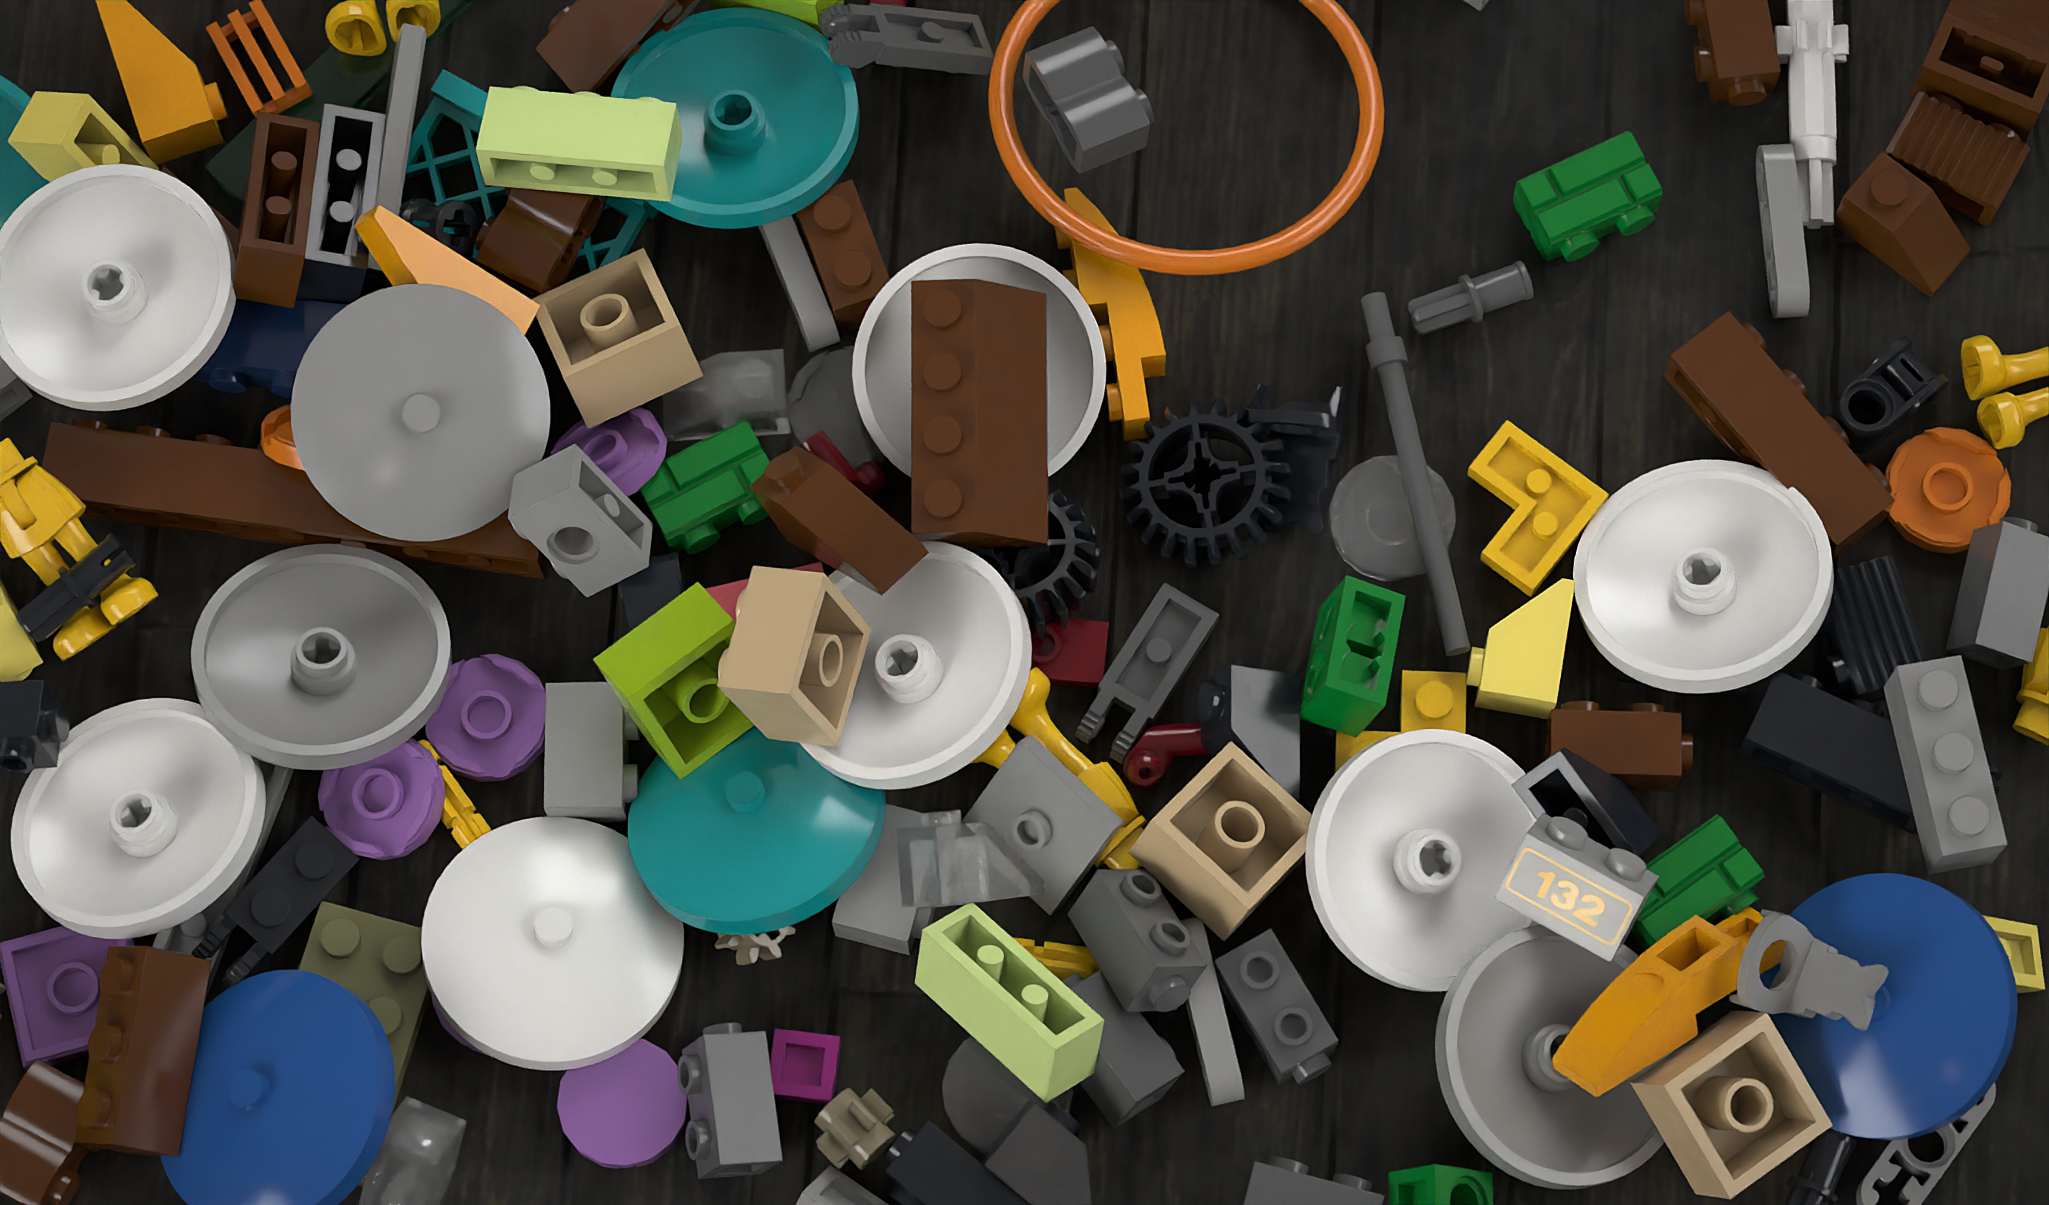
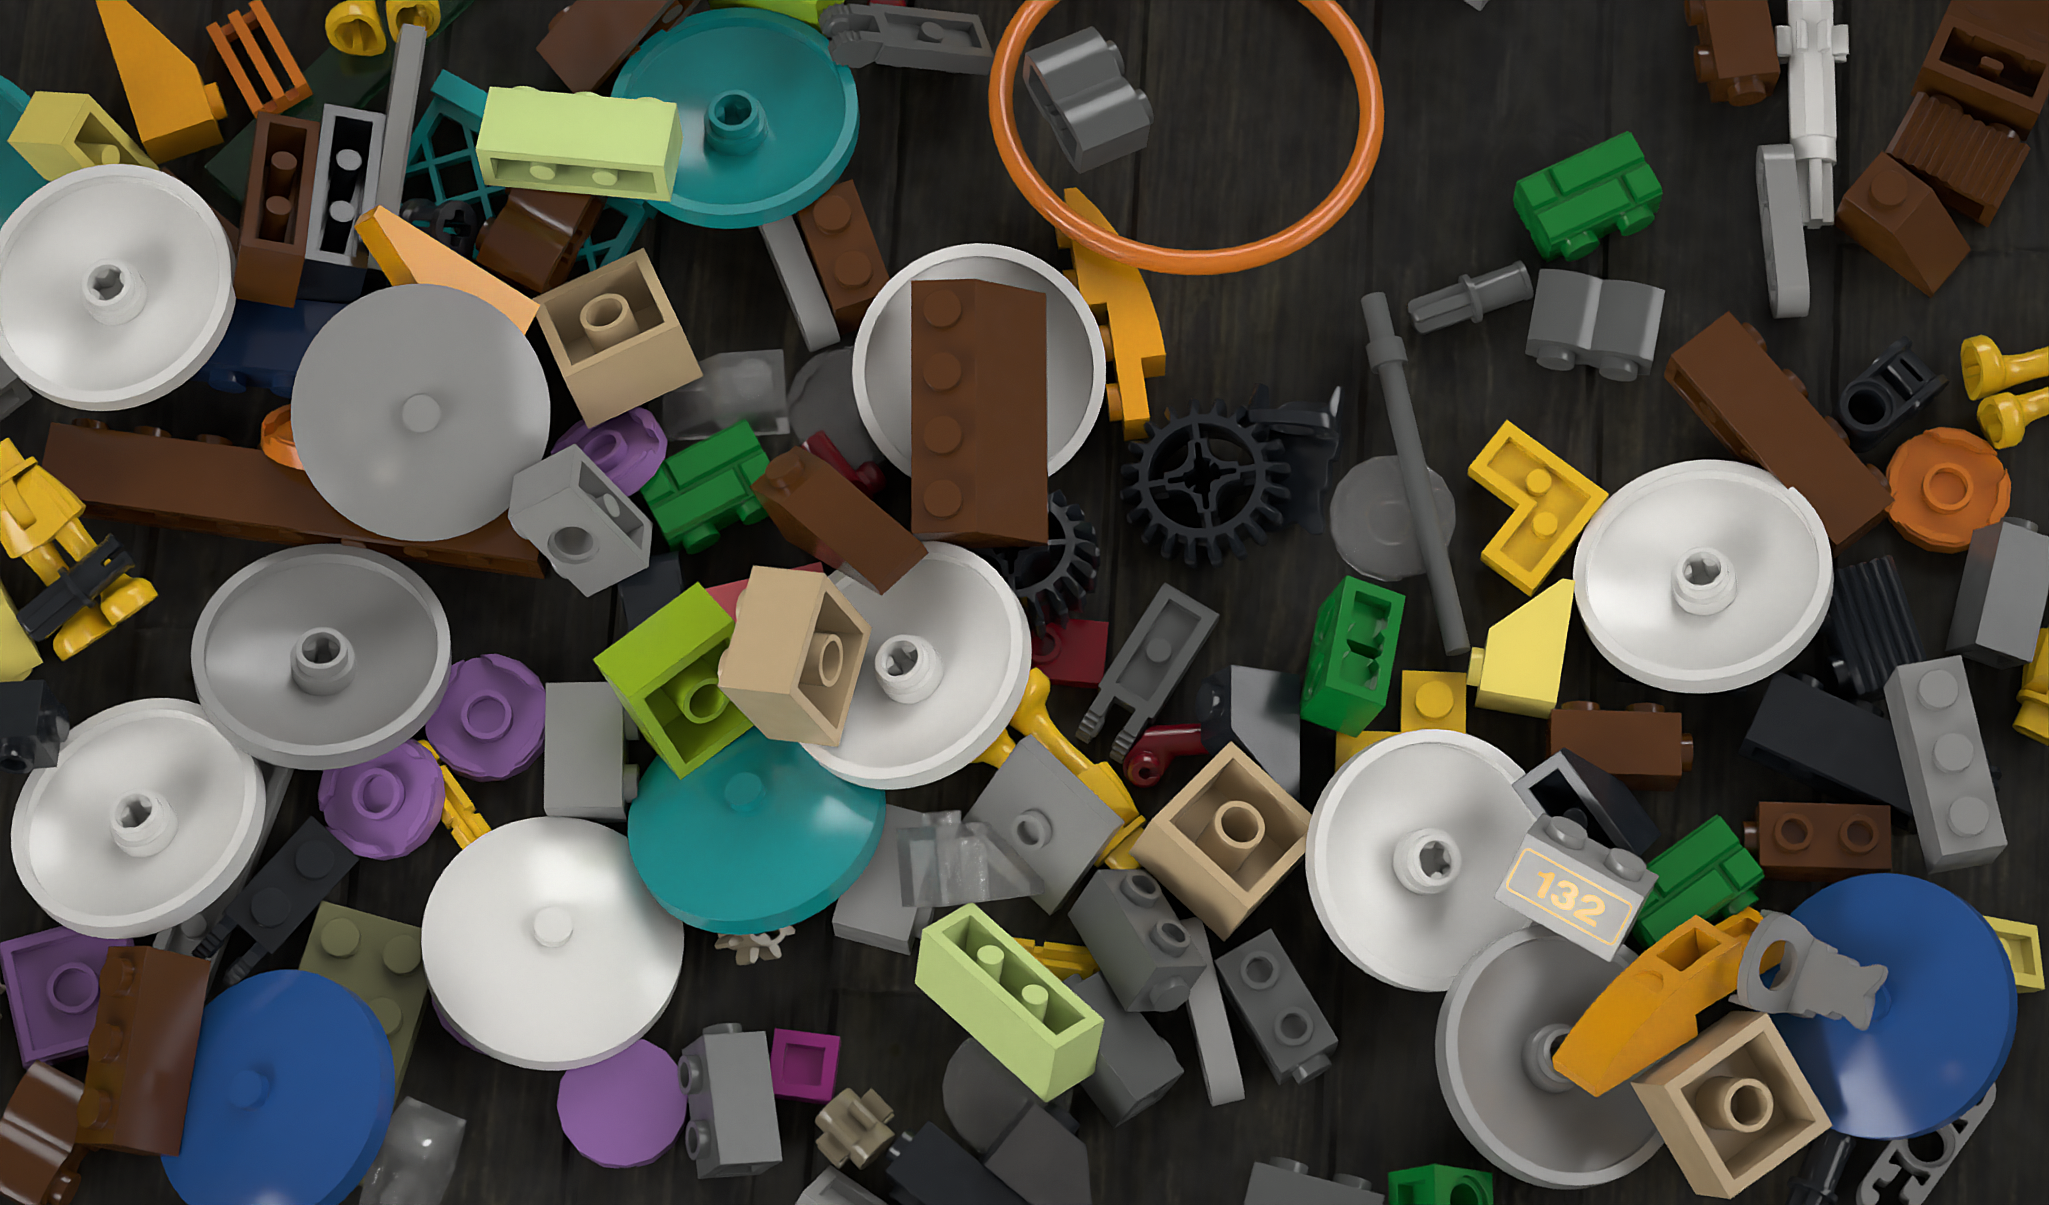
(1594, 324): none -> dark grey brick
(1818, 840): none -> reddish brown brick

